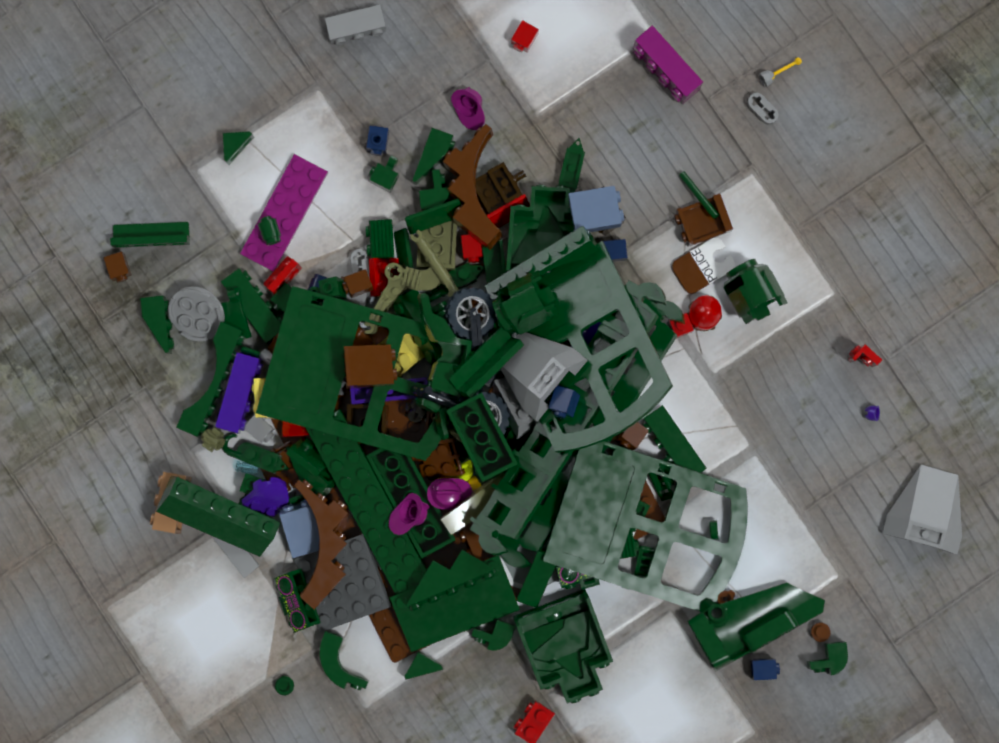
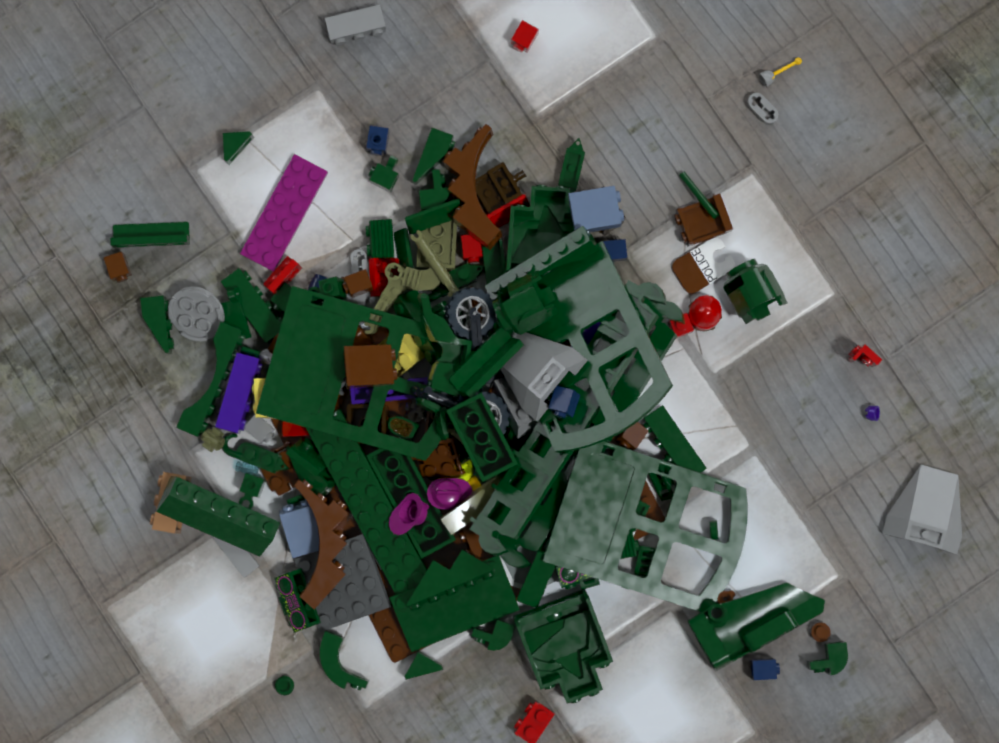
(267, 496): dark purple slope -> none
(269, 230): dark green brick -> none
(402, 427): none -> rock
(469, 108): magenta piece -> none
(667, 65): magenta brick -> none

